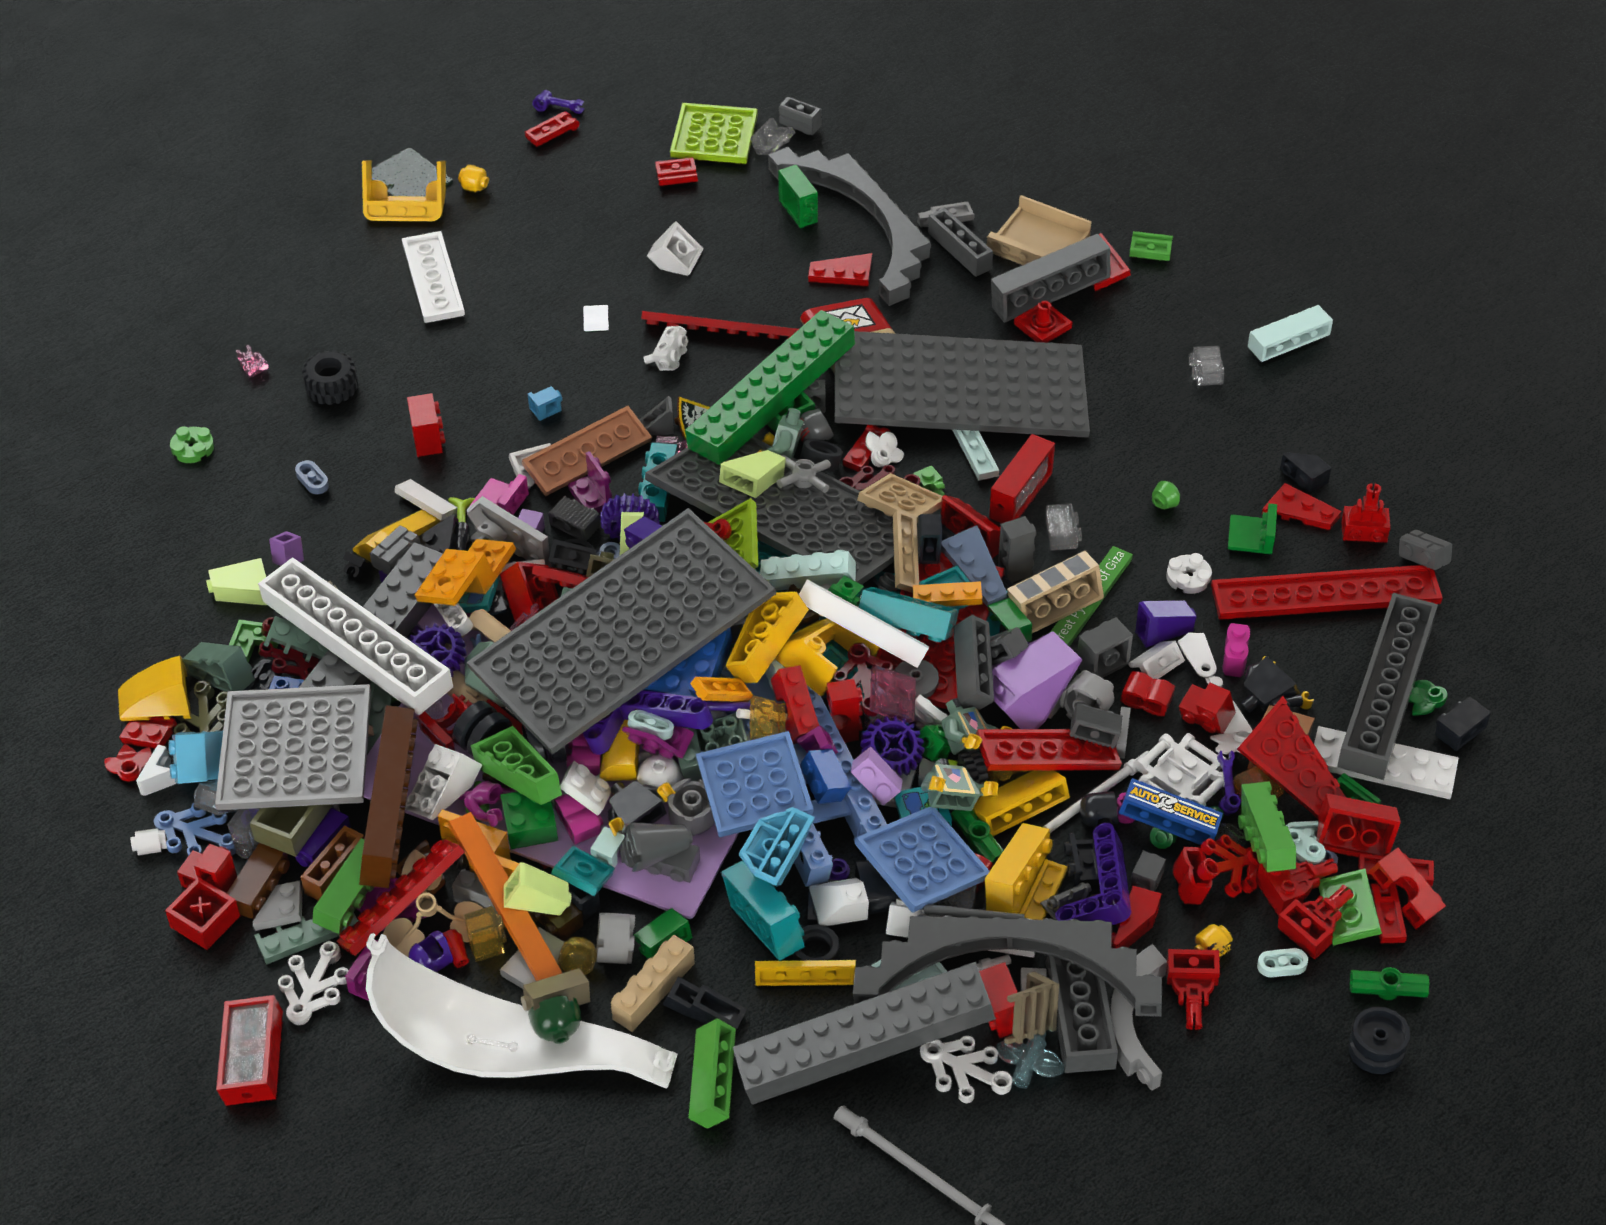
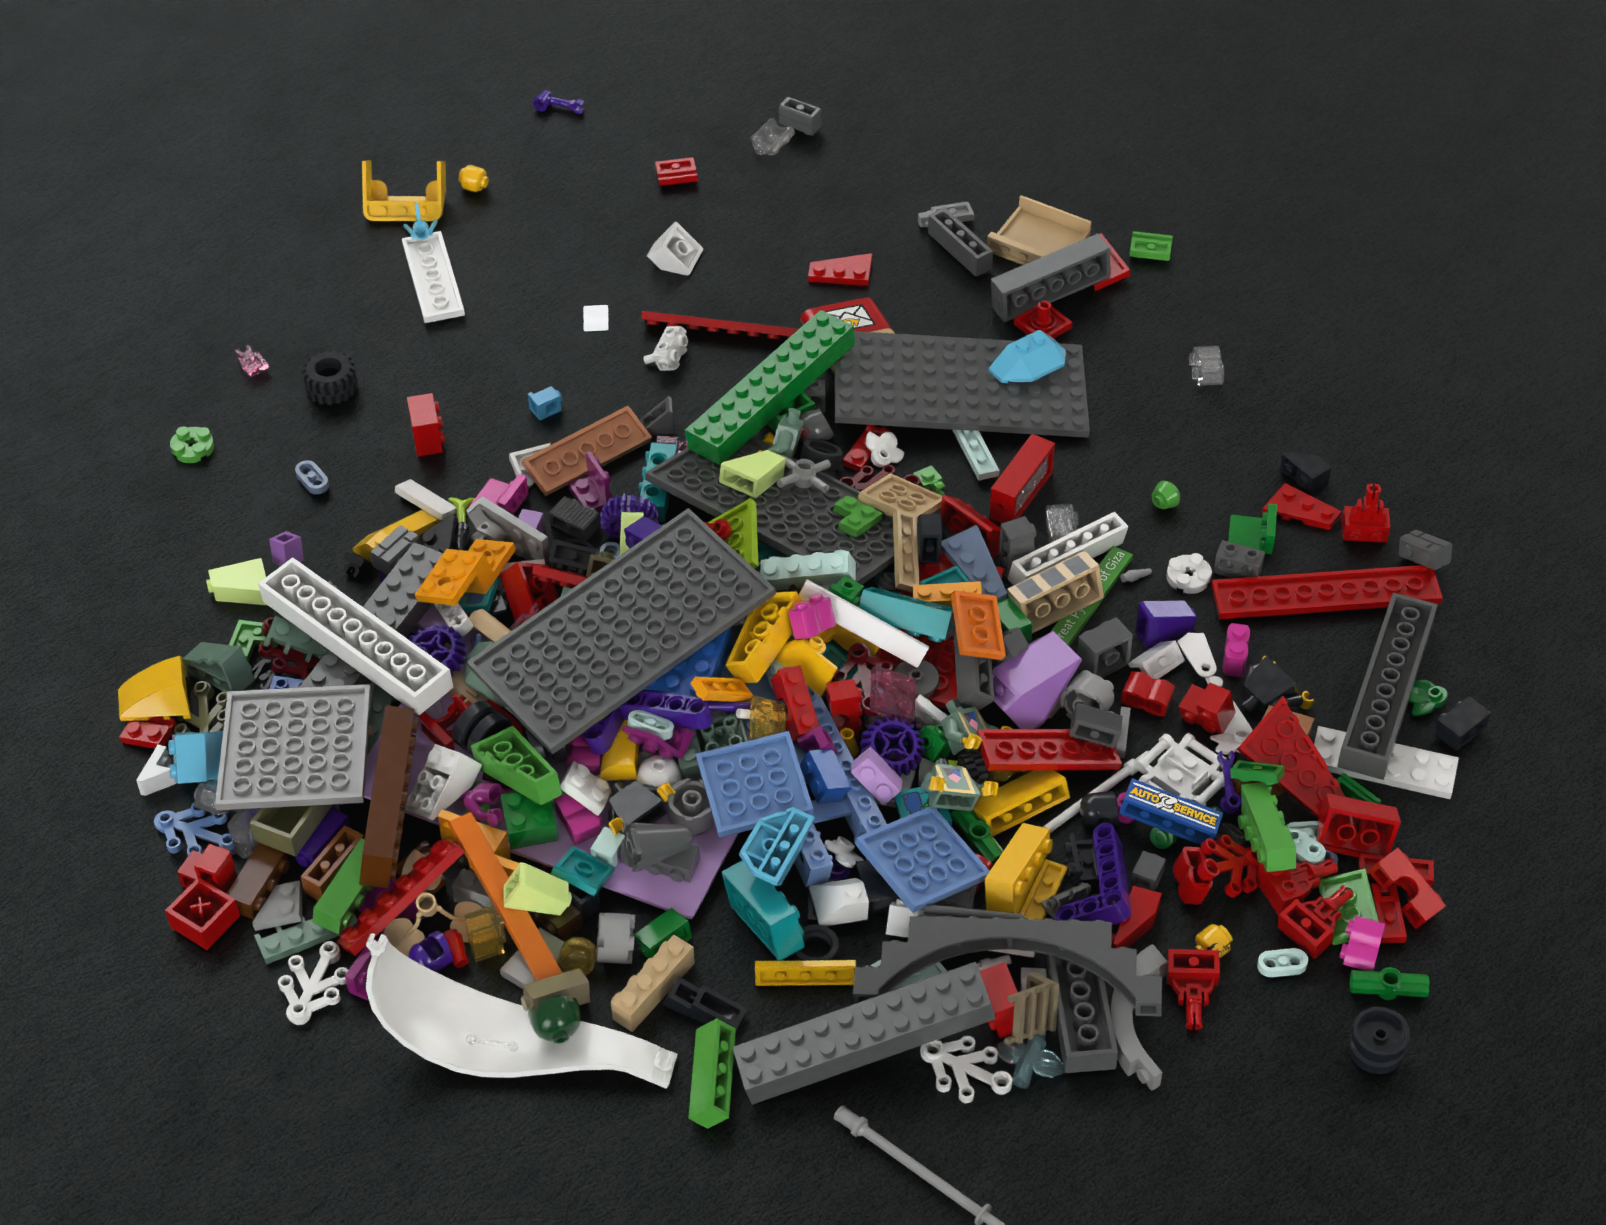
(128, 762): red plate -> none
(149, 841): white brick -> none
(249, 1050): brick -> none
(407, 173): piece -> none
(420, 227): none -> medium azure plant
(551, 128): red plate -> none
(687, 413): shield -> none
(714, 133): lime plate -> none
(798, 196): green window -> none
(812, 616): none -> dark pink brick
(843, 851): none -> white plate
(848, 177): arch -> none
(849, 739): none -> yellow cone
(857, 516): none -> bright green plate
(978, 625): none -> orange plate
(1028, 359): none -> medium azure wedge
(1092, 538): none -> white brick
(1133, 575): none -> light grey piece
(1238, 561): none -> dark grey brick
(1254, 771): none -> green plate
(1290, 333): light aqua brick -> none
(1363, 943): none -> dark pink brick

